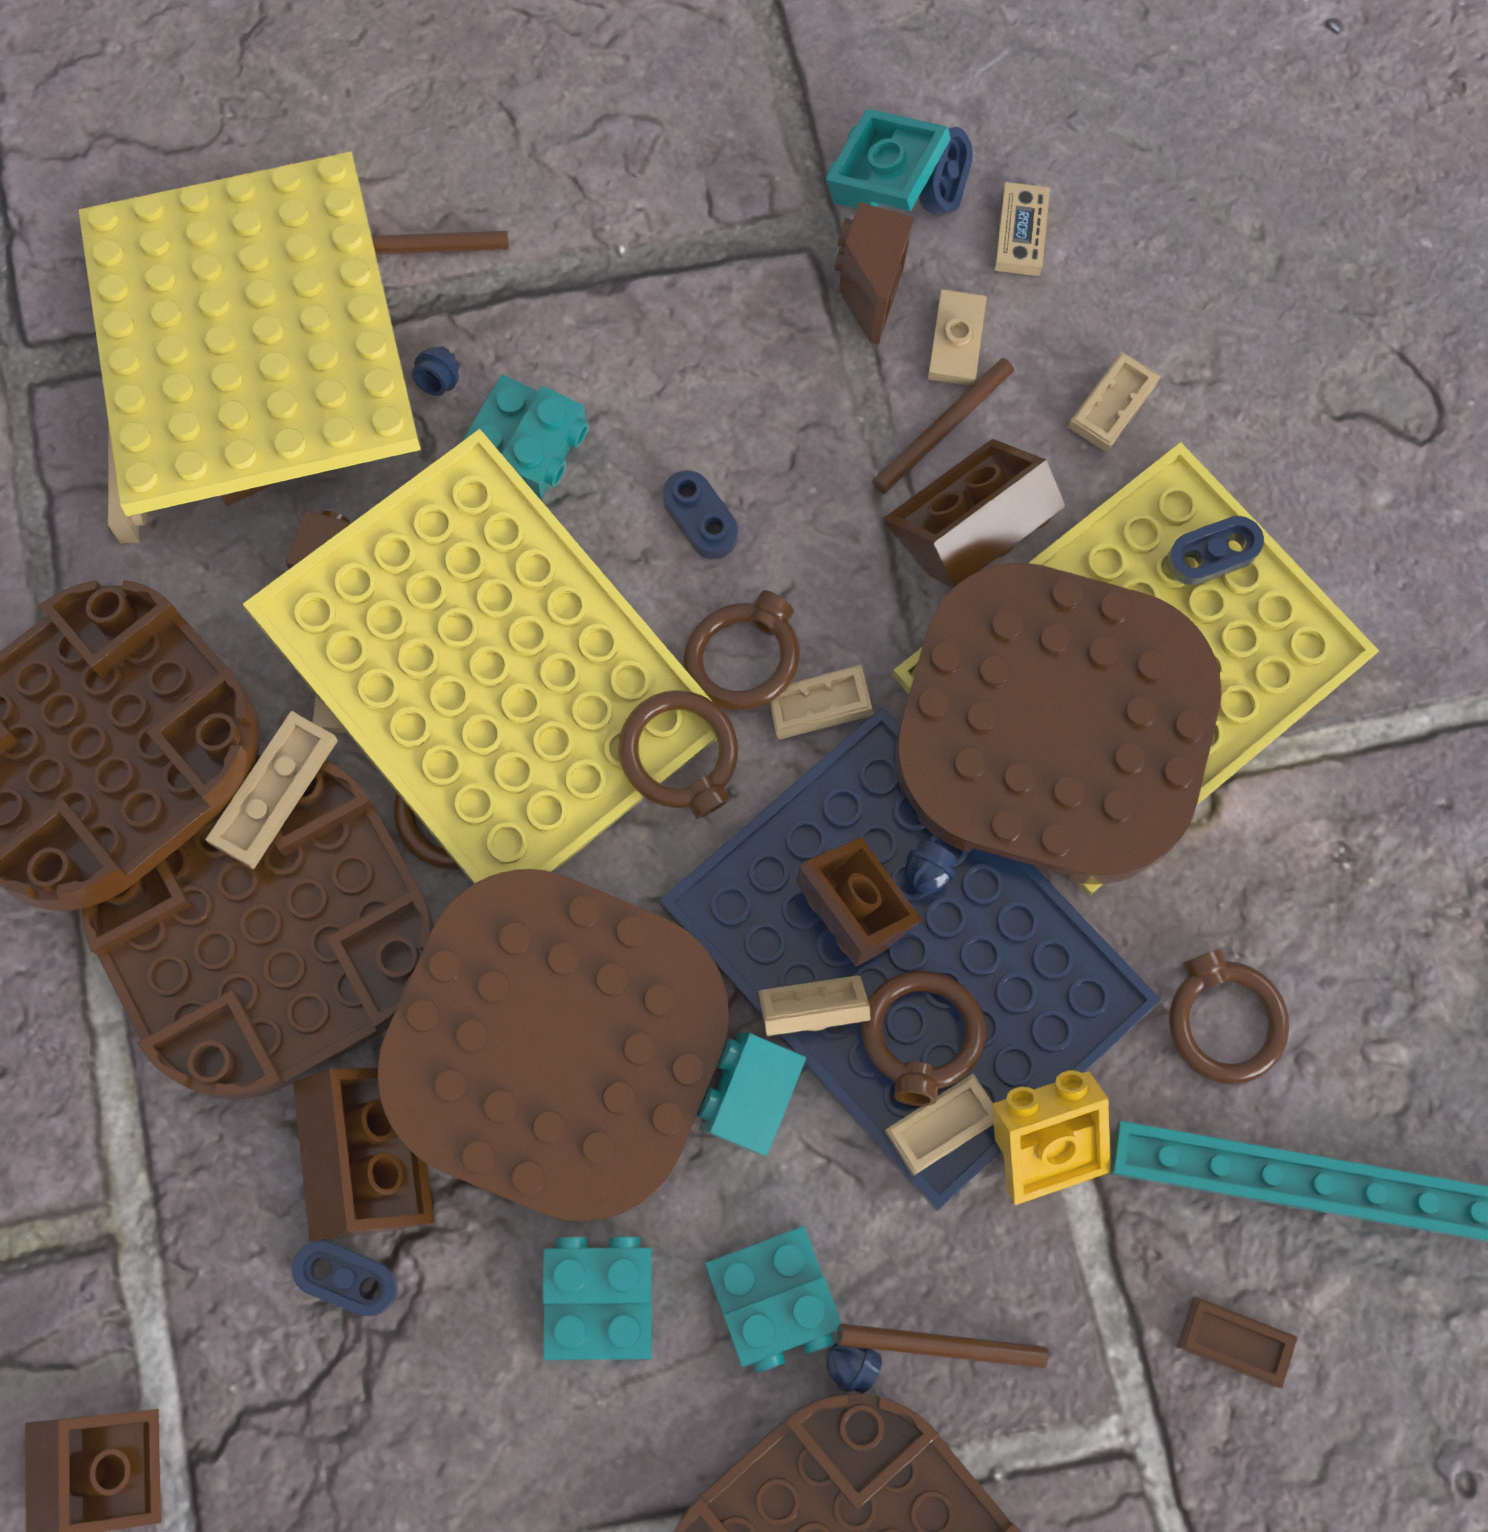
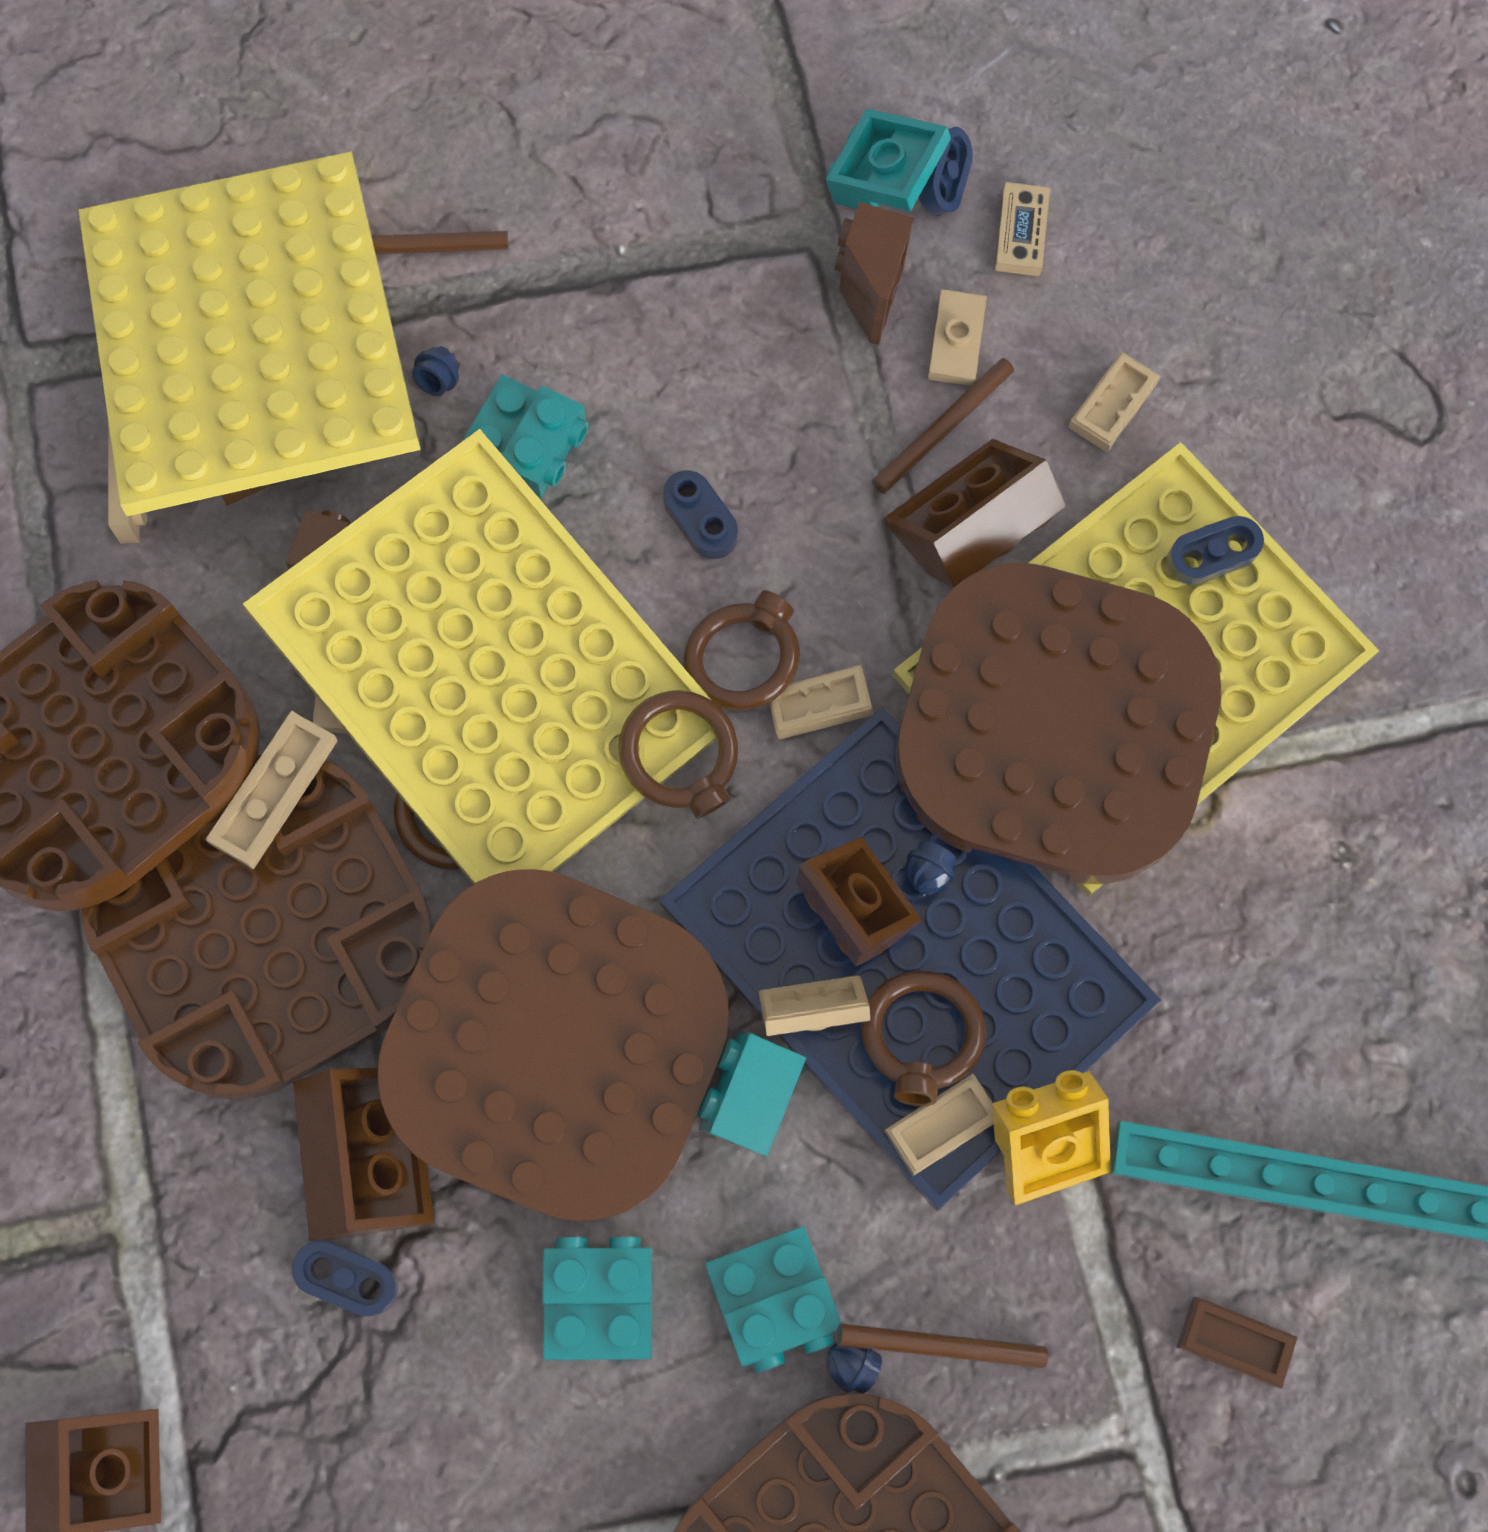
(1207, 972): reddish brown piece -> none

